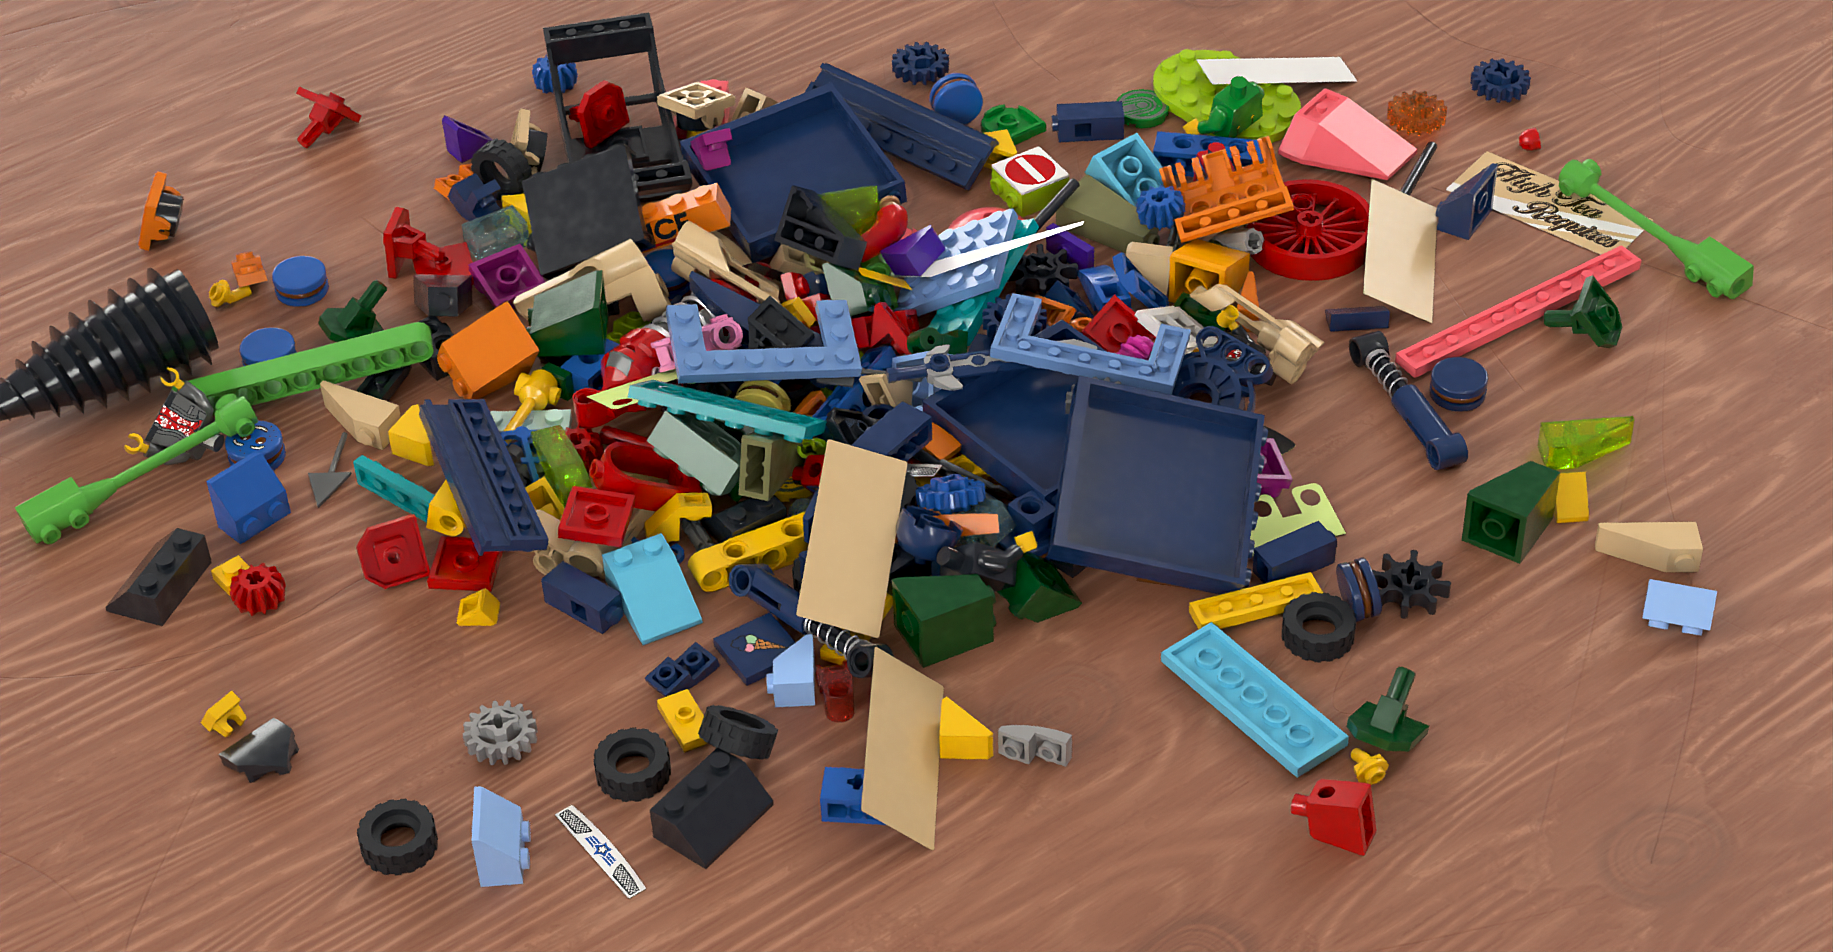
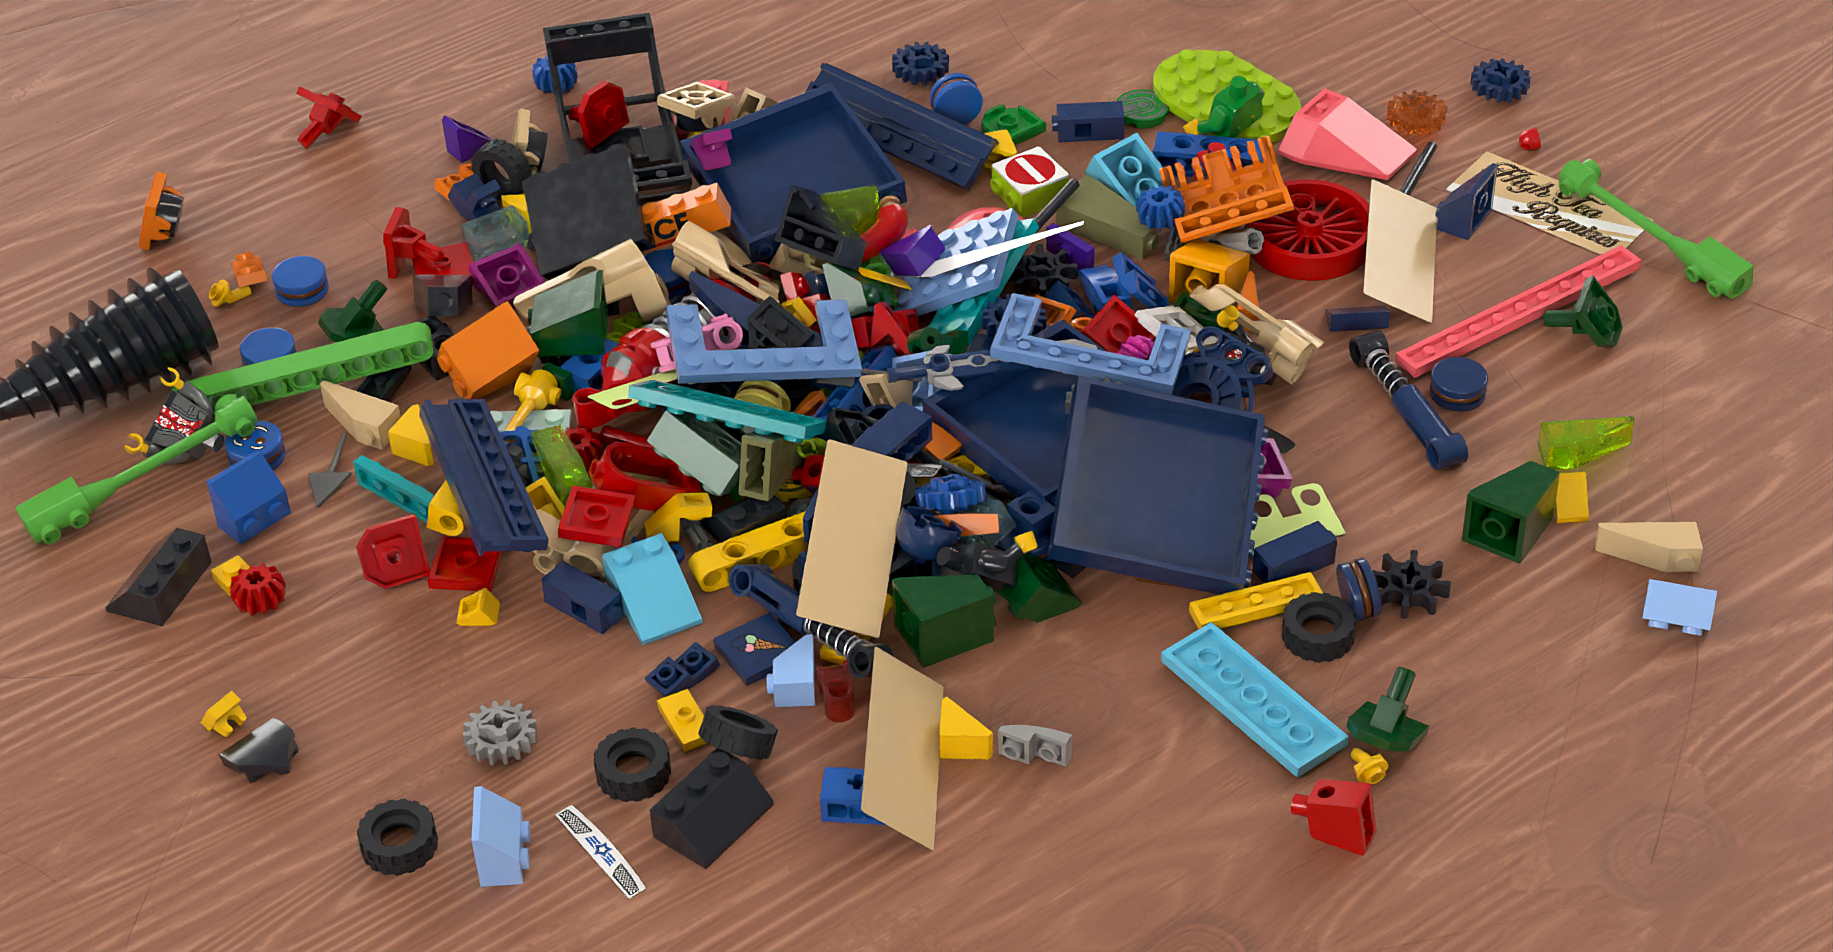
(1151, 262): tan slope -> none
(1277, 70): white sticker -> none

